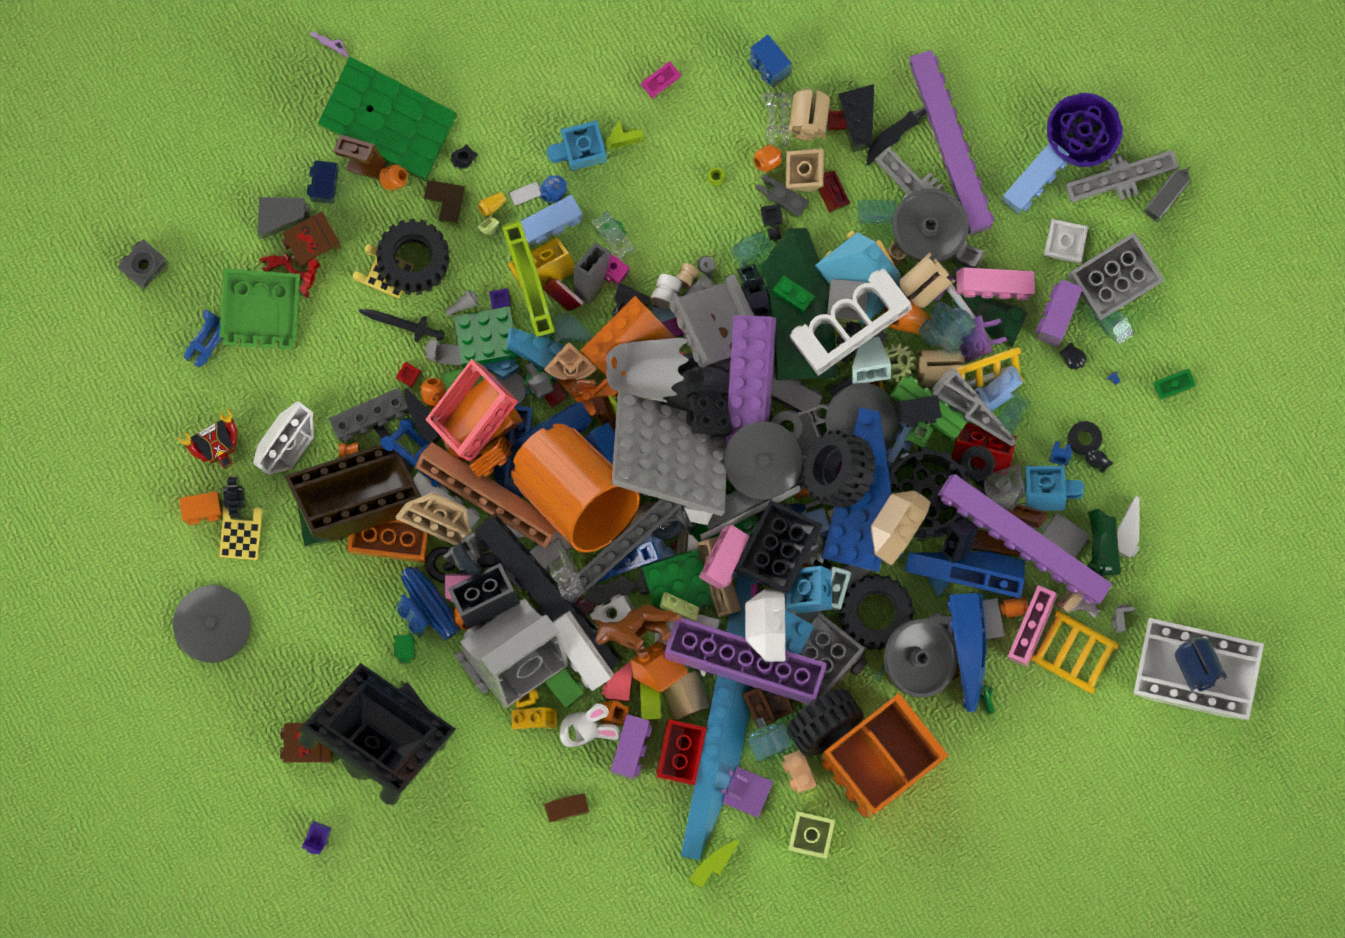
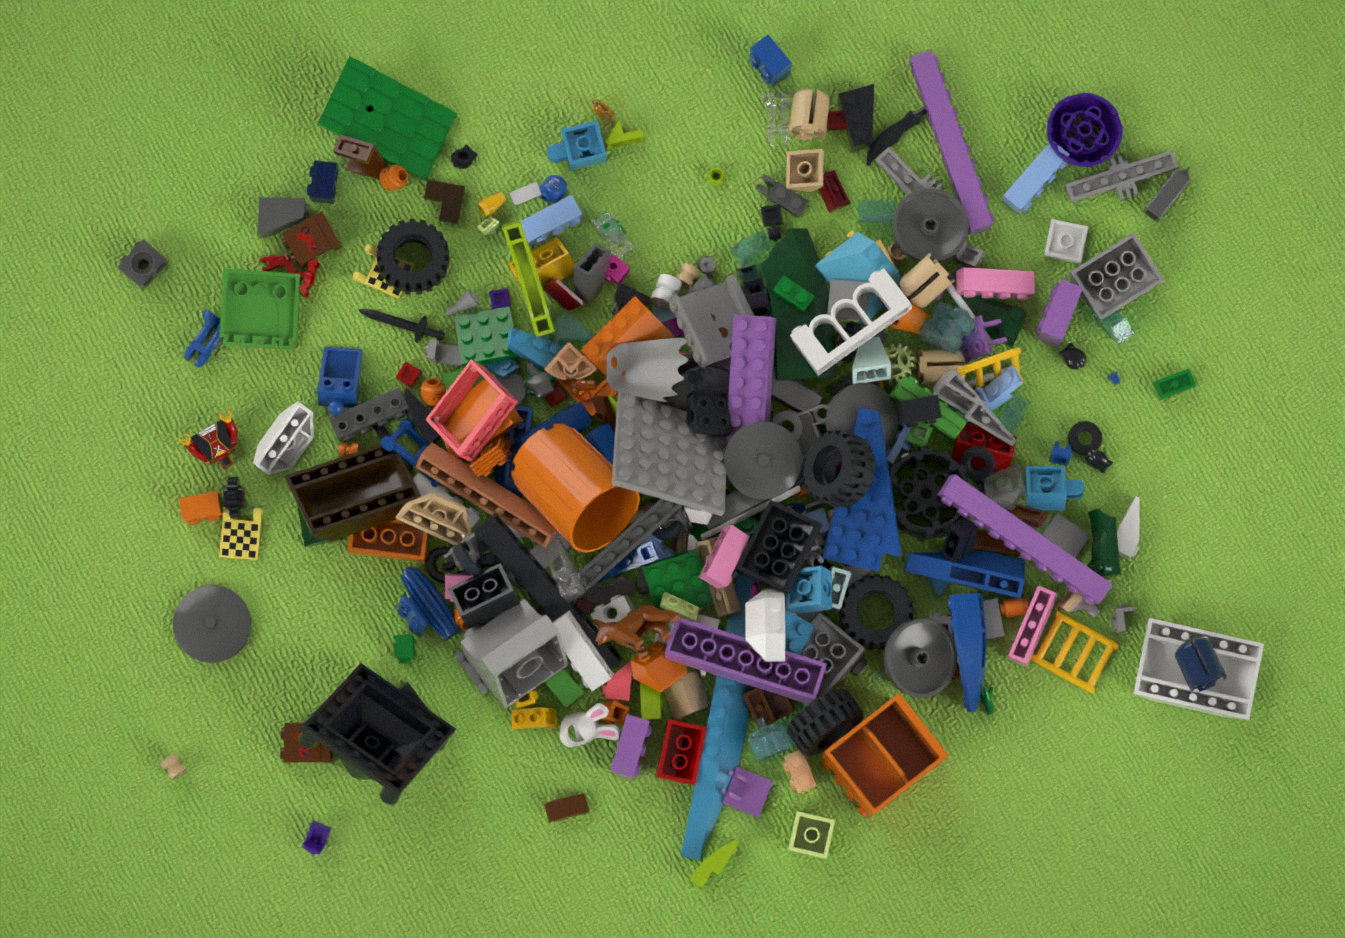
(174, 766): none -> tan wheel
(332, 44): lavender hand -> none
(339, 378): none -> blue slope
(602, 110): none -> clear orange animal
(660, 80): dark pink plate -> none
(767, 158): orange head -> none
(897, 524): tan wedge -> none

